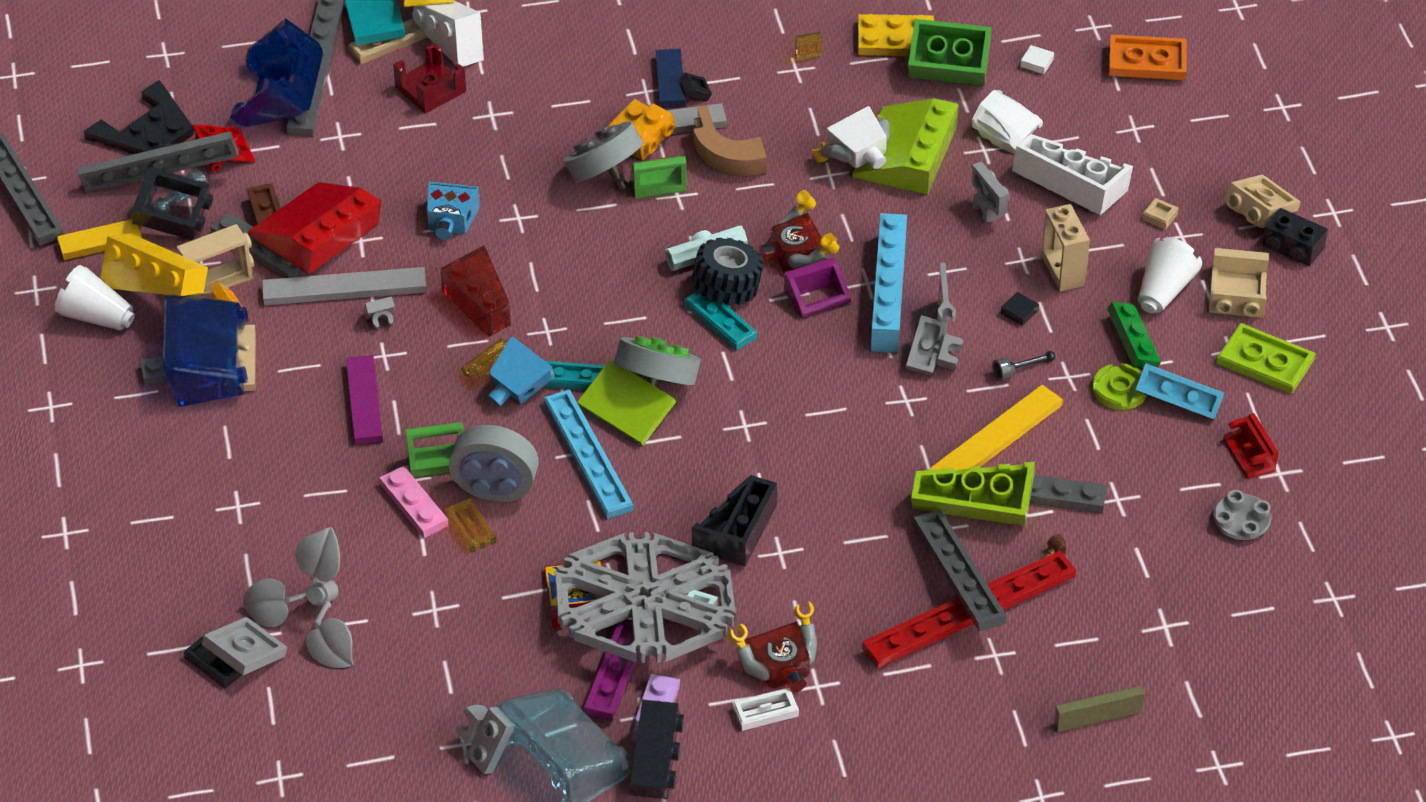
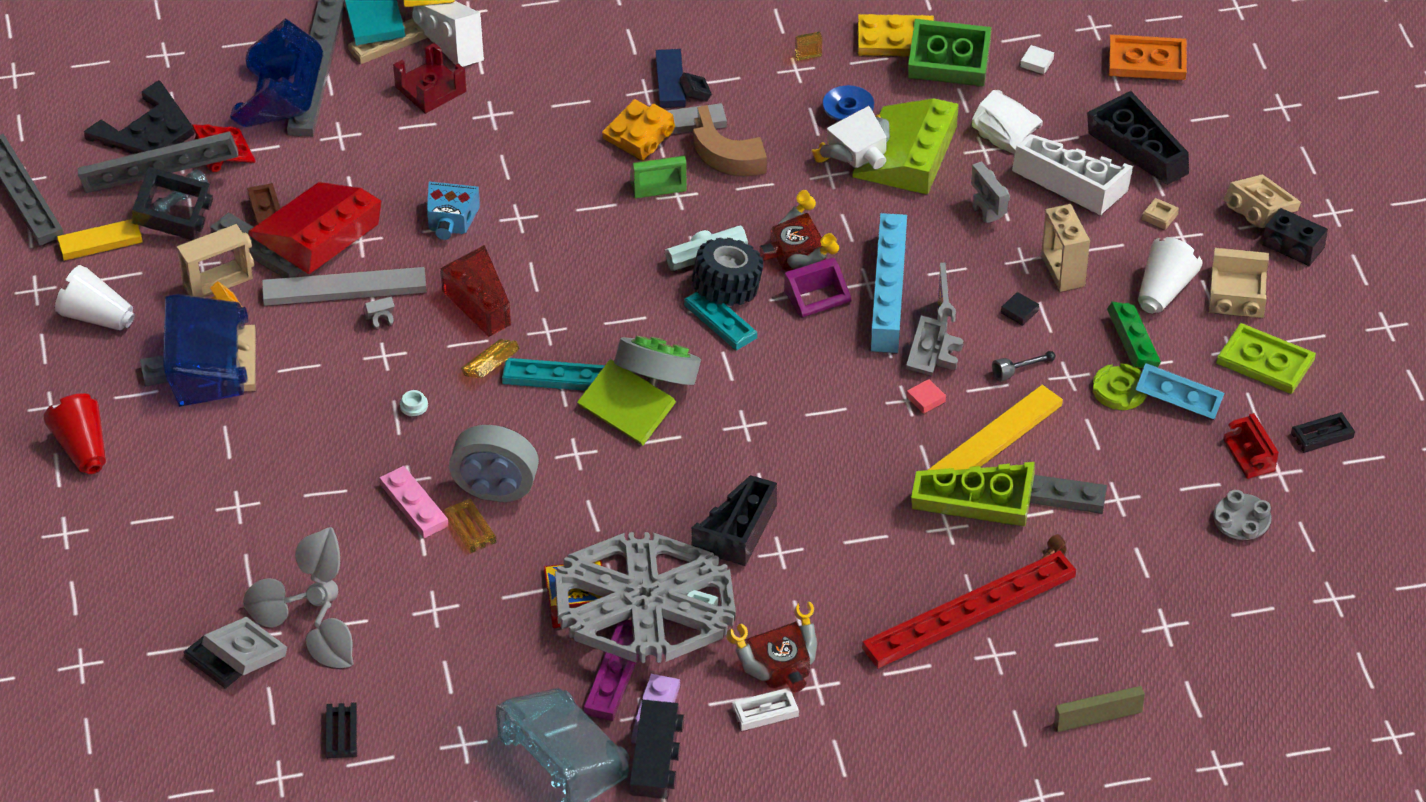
(78, 431): none -> red cone
(149, 268): yellow wedge -> none
(341, 711): none -> black tile
(364, 400): magenta tile -> none
(413, 403): none -> light aqua plate
(431, 459): bright green tile -> none
(488, 733): light grey plate -> none
(518, 374): dark azure torso -> none
(588, 454): medium azure tile -> none
(604, 153): light grey wheel -> none
(845, 101): none -> blue dish
(926, 396): none -> coral tile
(960, 570): dark grey plate -> none
(1139, 137): none -> black wedge
(1324, 436): none -> black tile

